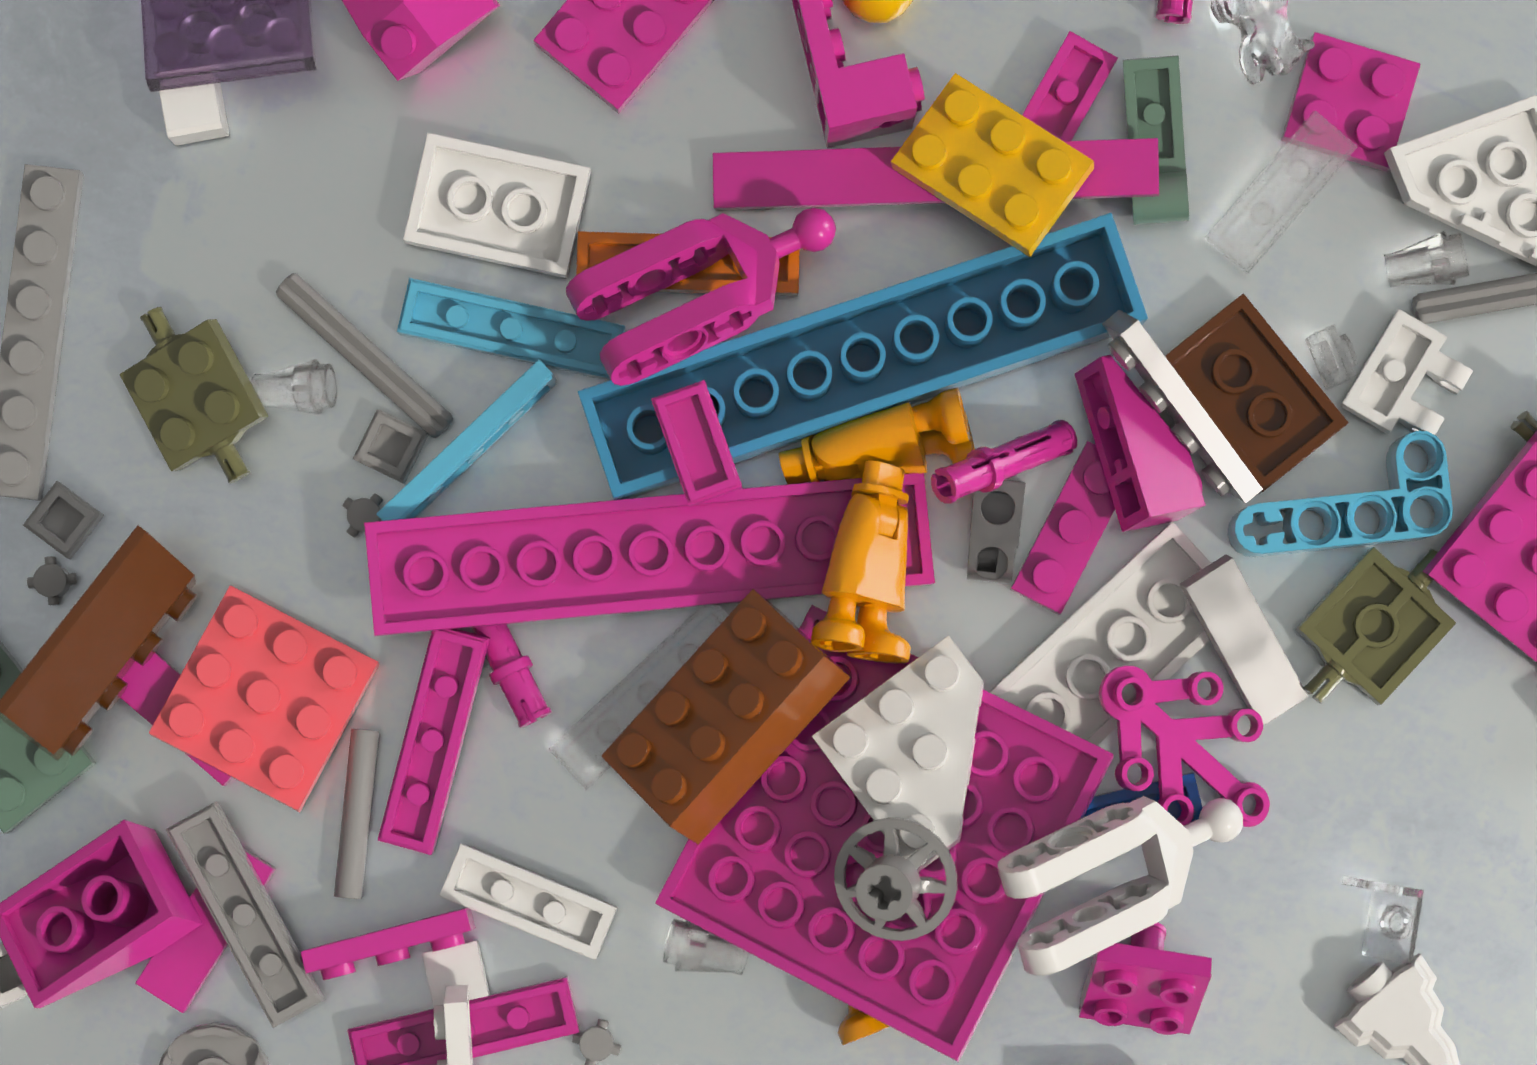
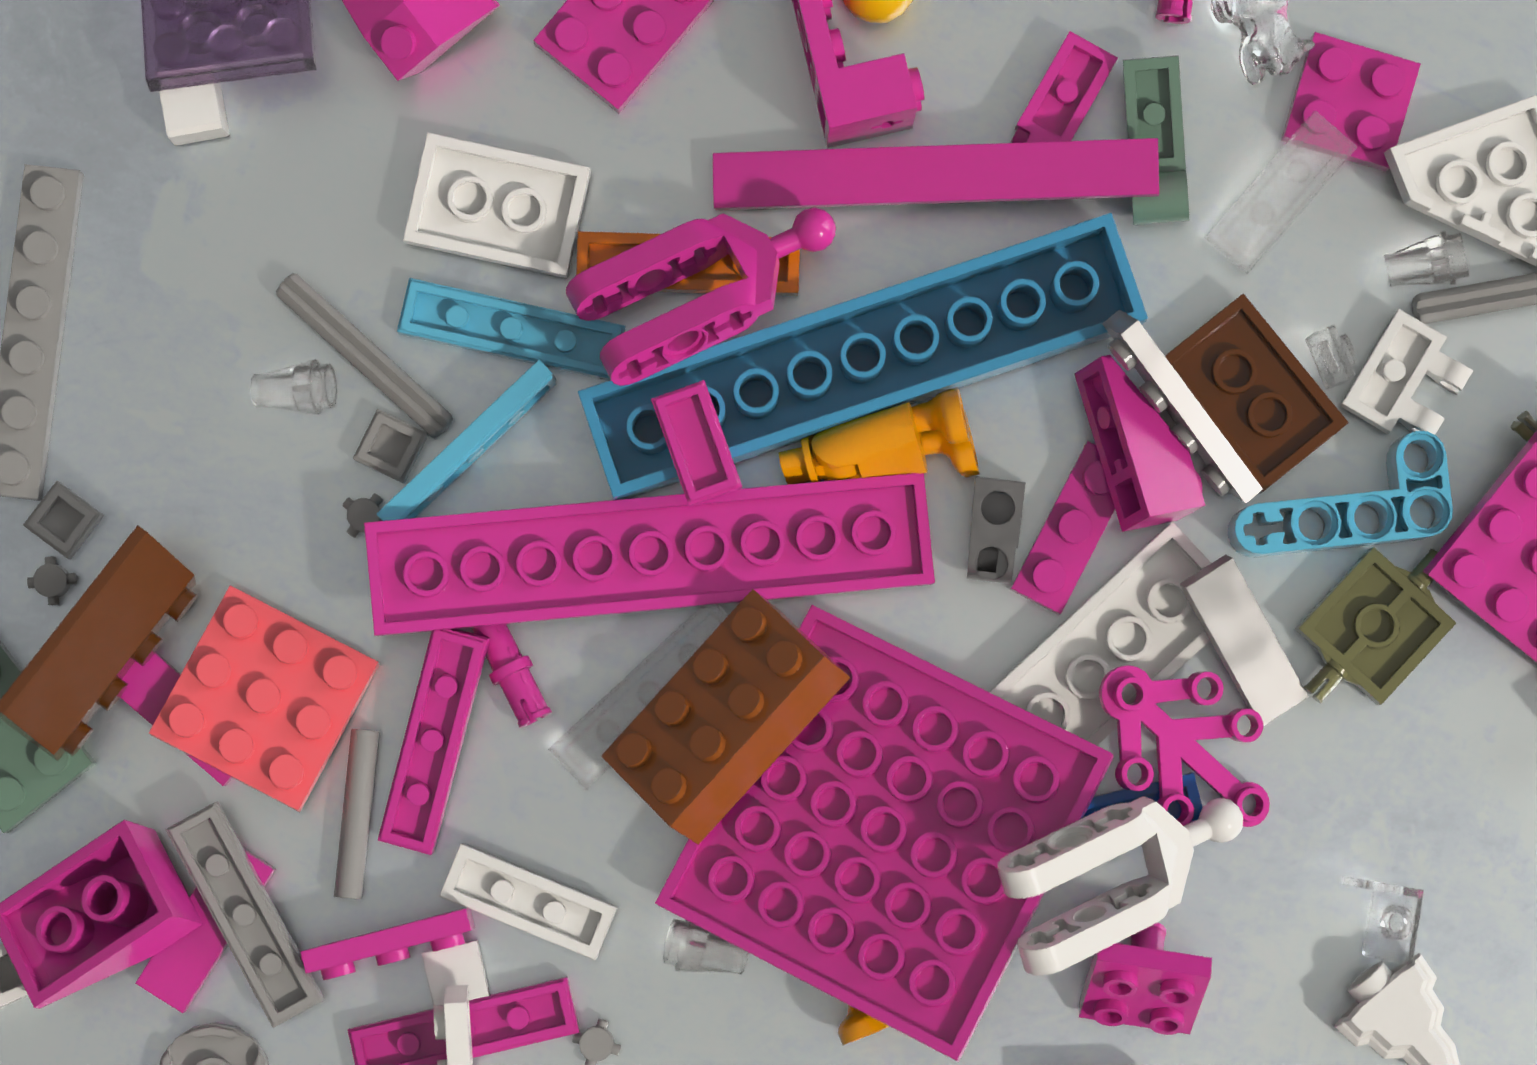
(194, 395): olive plate -> none
(868, 570): light orange piece -> none
(892, 882): light grey wheel -> none
(912, 745): white plate -> none
(989, 467): dark pink pin -> none
(992, 164): yellow plate -> none

